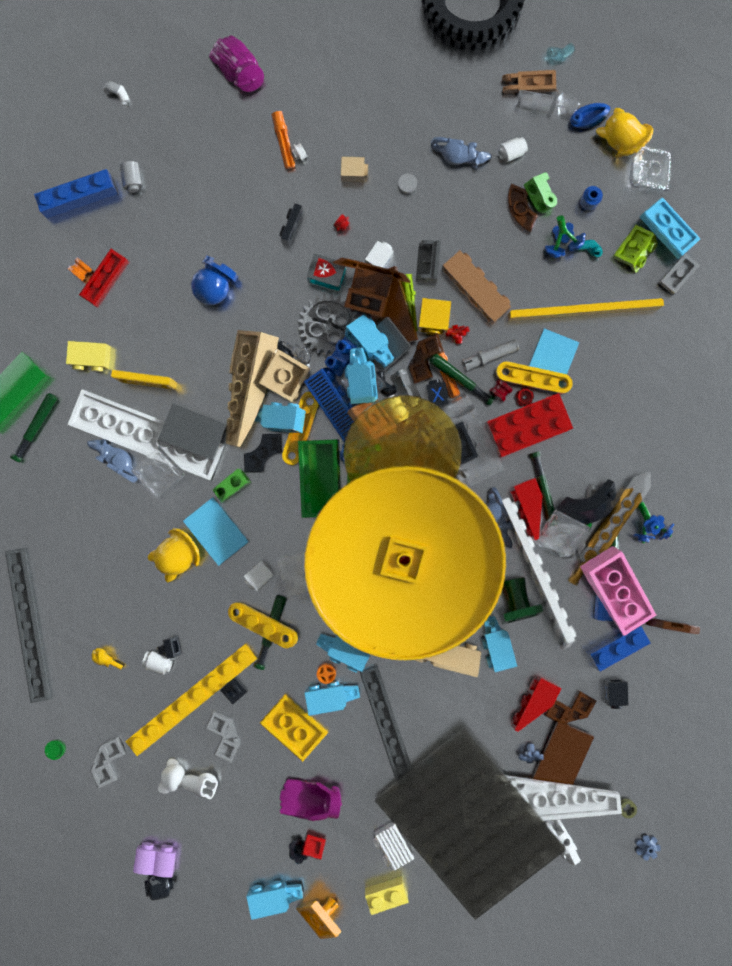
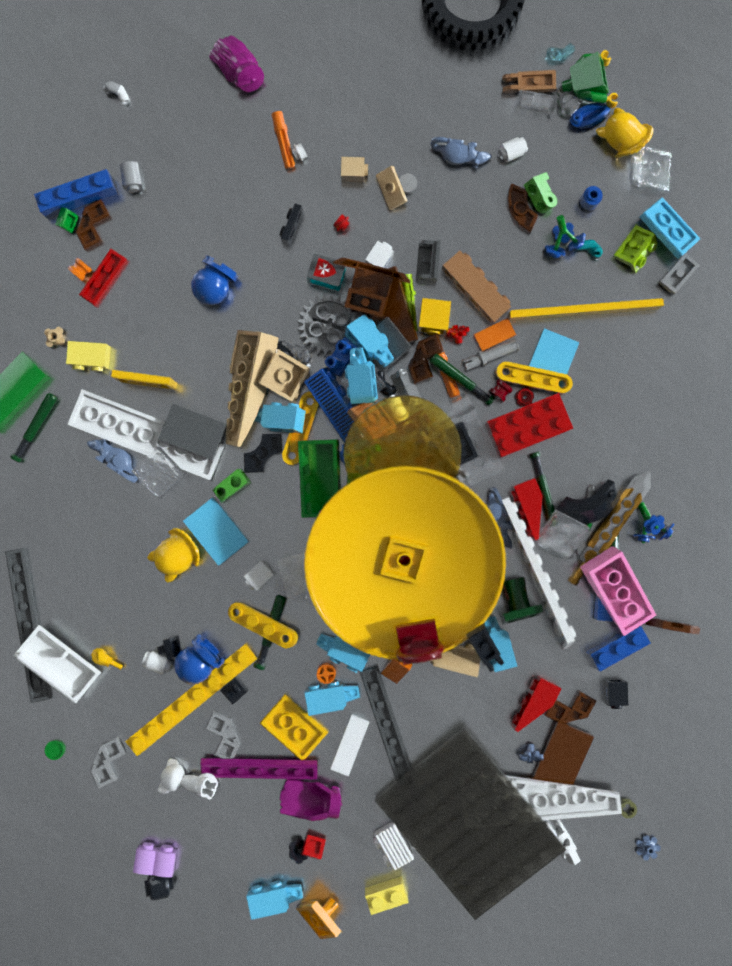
(57, 664): none -> white container
(59, 340): none -> tan plate
(66, 220): none -> green tile
(91, 216): none -> reddish brown tile
(196, 662): none -> blue tile
(260, 768): none -> magenta tile
(350, 745): none -> white tile
(391, 188): none -> tan plate
(395, 670): none -> orange tile
(418, 642): none -> dark red tile
(437, 393): black brick -> none
(484, 646): none -> black hinge
(494, 335): none -> orange tile
(590, 80): none -> green torso

